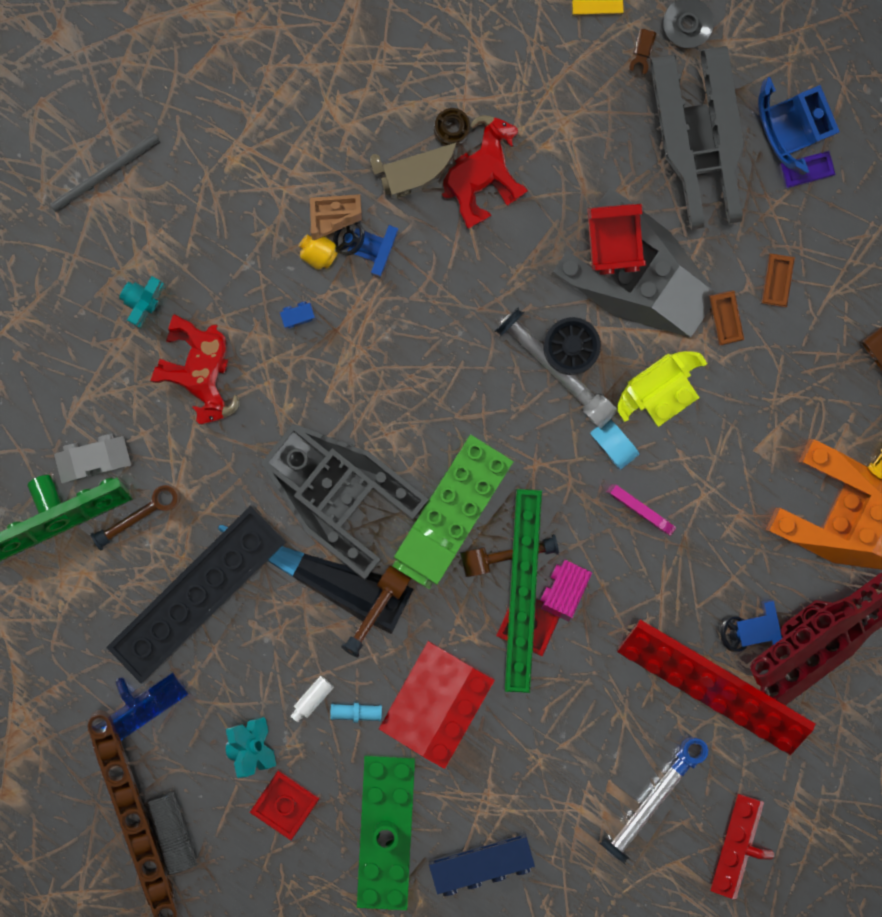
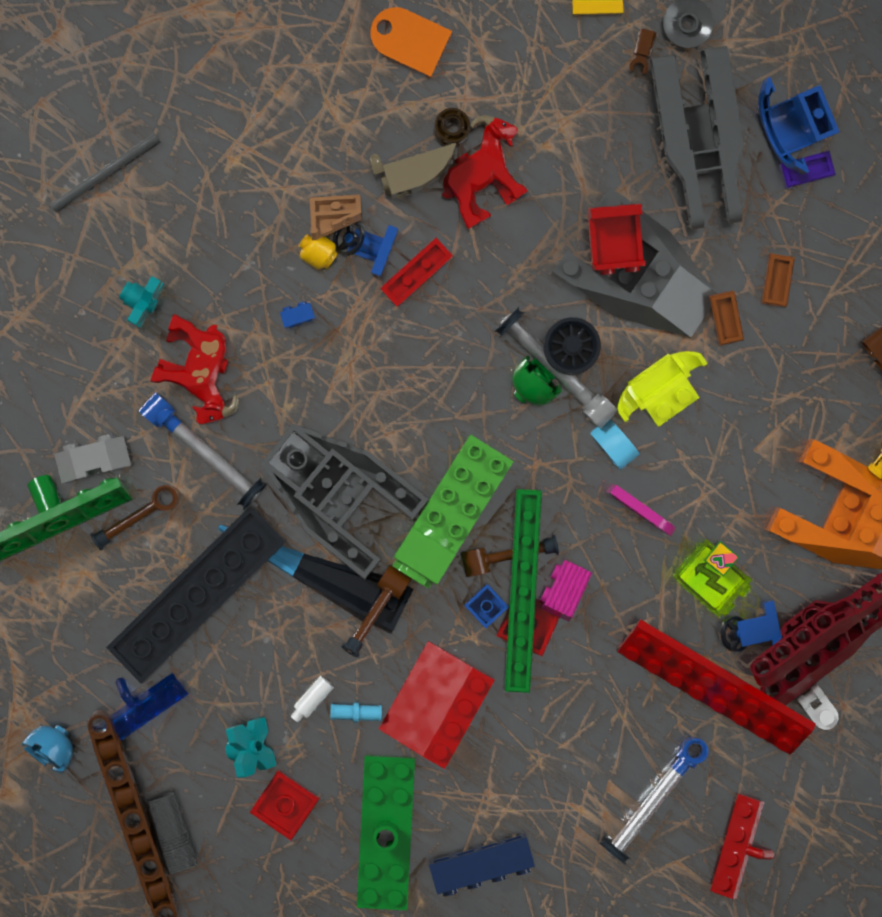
(50, 746): none -> dark azure cylinder
(161, 414): none -> piece
(412, 40): none -> orange tile
(416, 272): none -> red plate
(486, 605): none -> blue piece
(534, 383): none -> green cylinder
(707, 584): none -> clear neon green panel
(721, 558): none -> tile
(824, 714): none -> white plate

